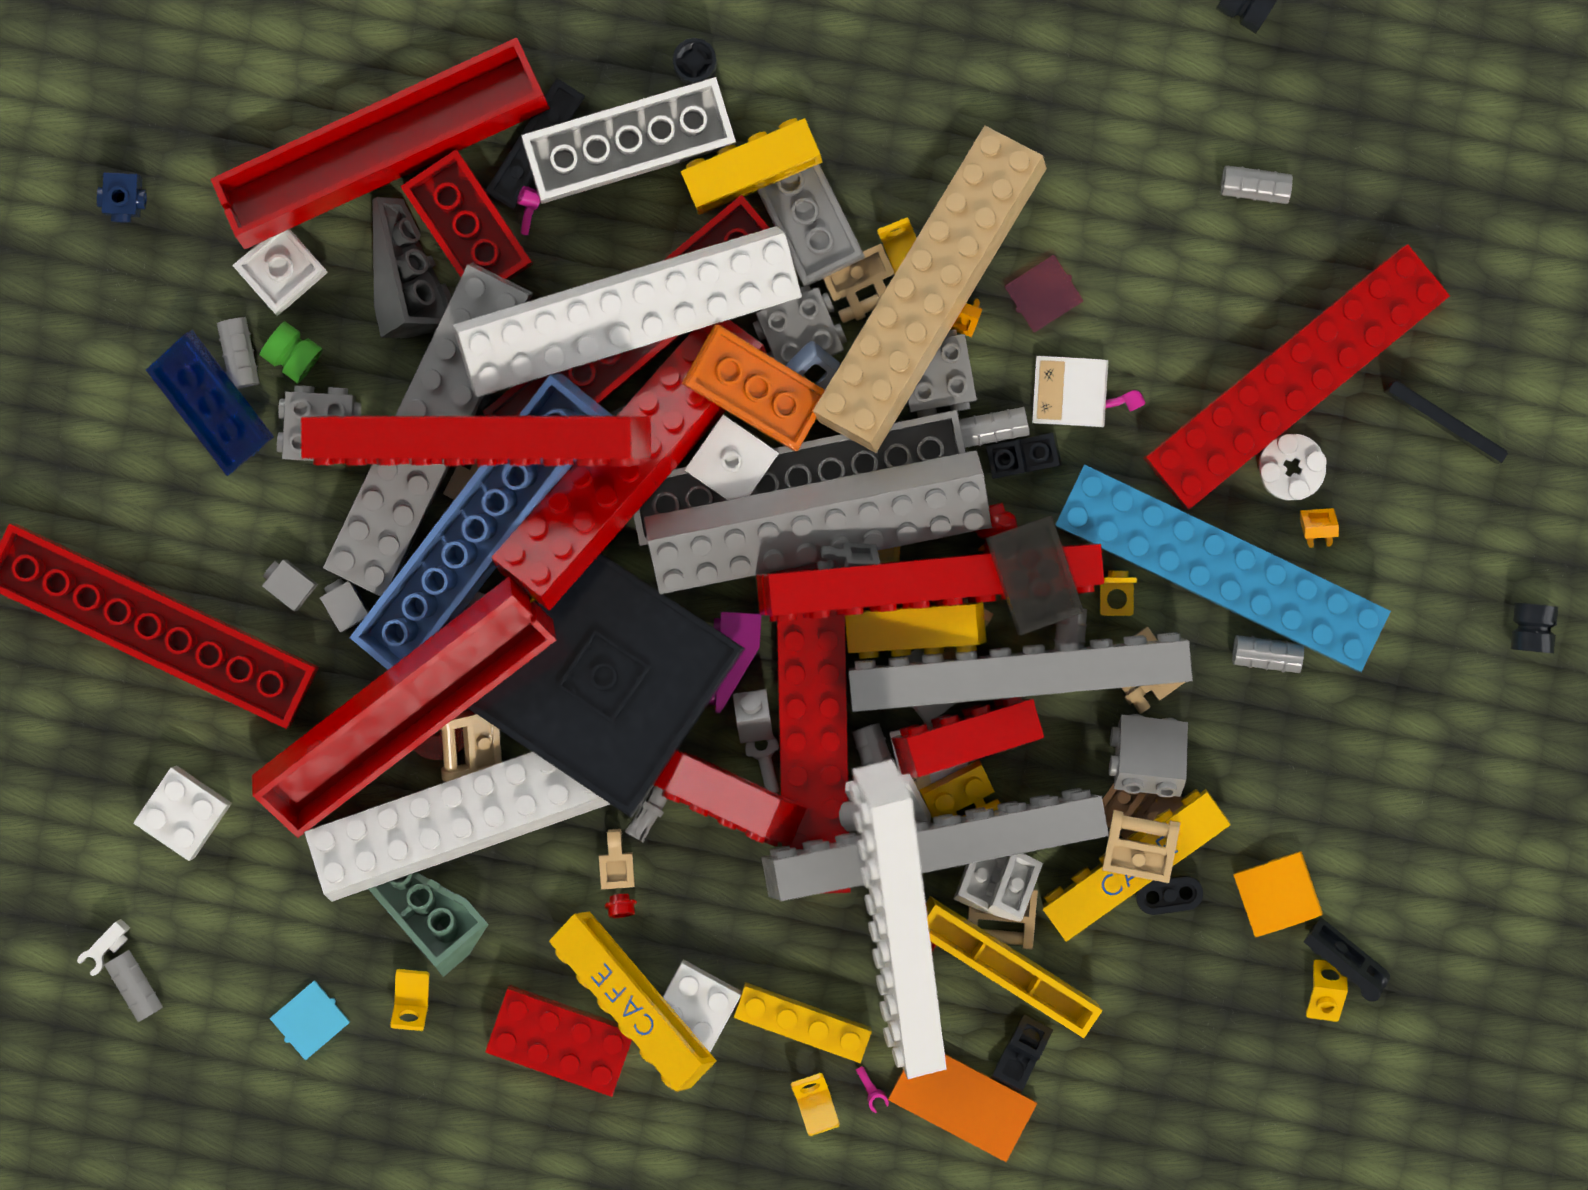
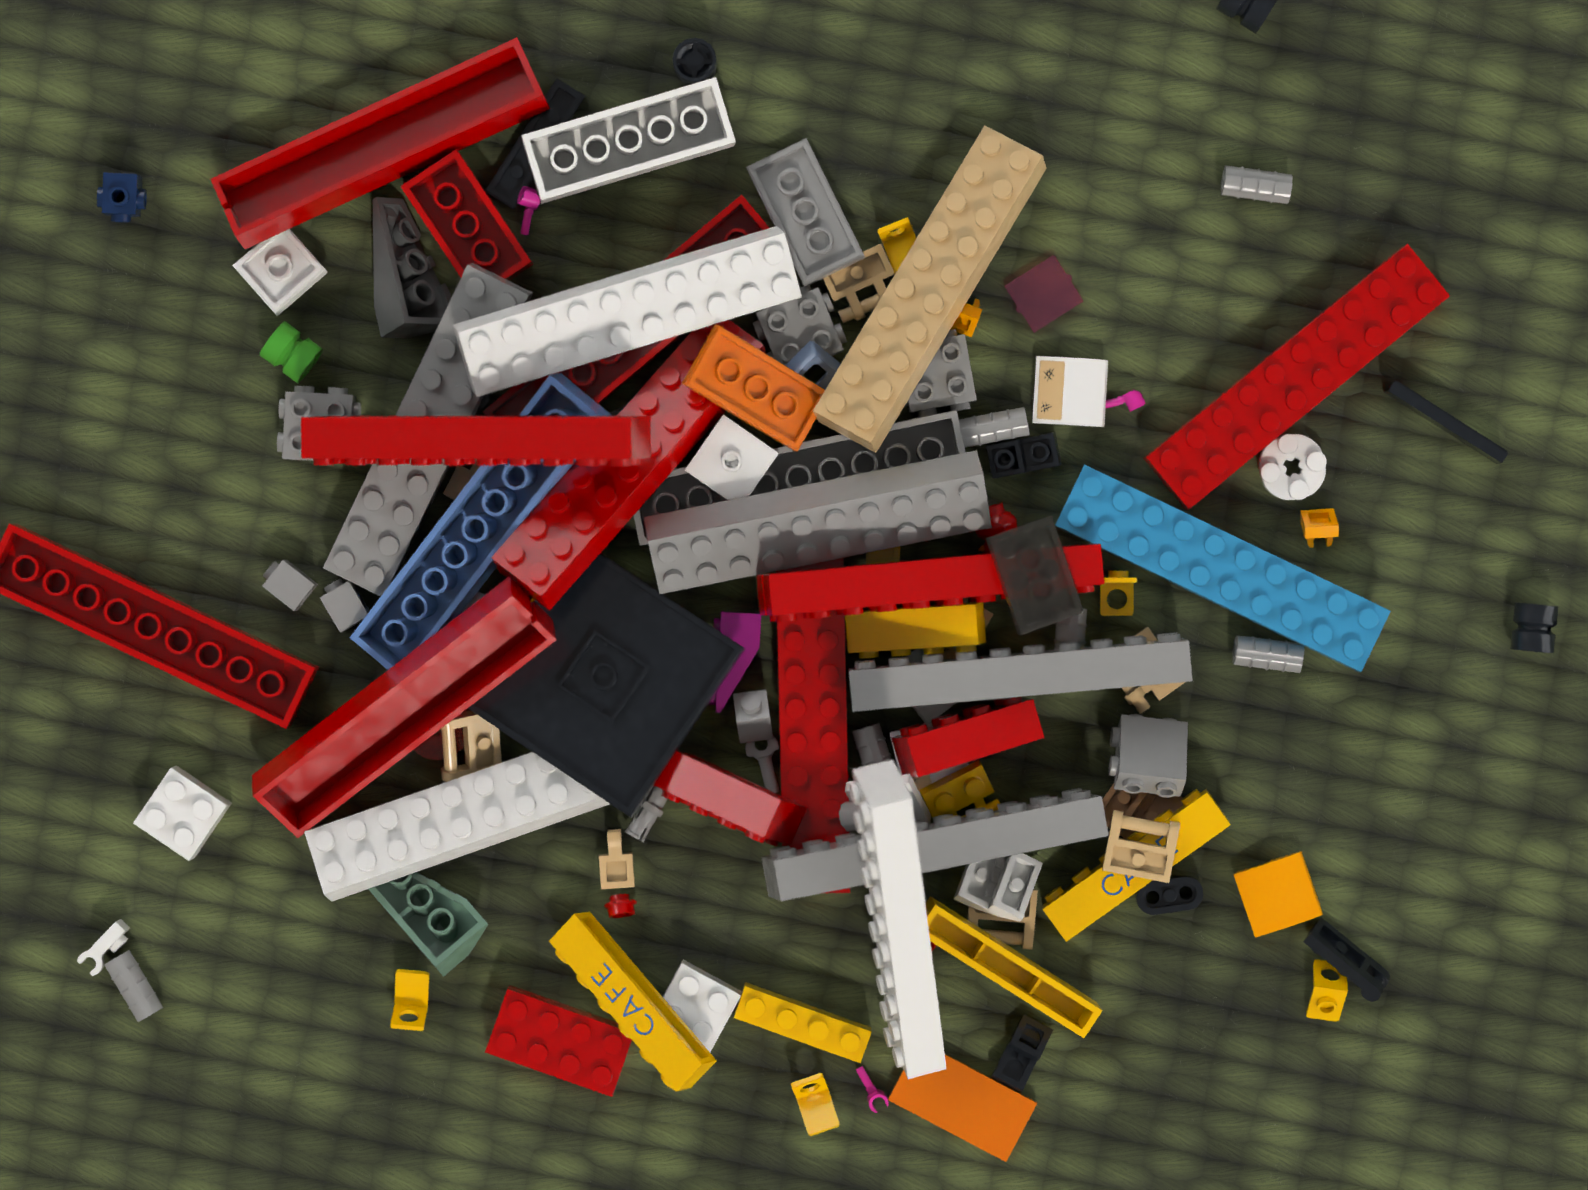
(209, 403): clear blue plate -> none
(238, 352): light grey axle -> none
(310, 1020): medium azure piece -> none
(751, 165): yellow brick -> none
(849, 556): dark grey plate -> none

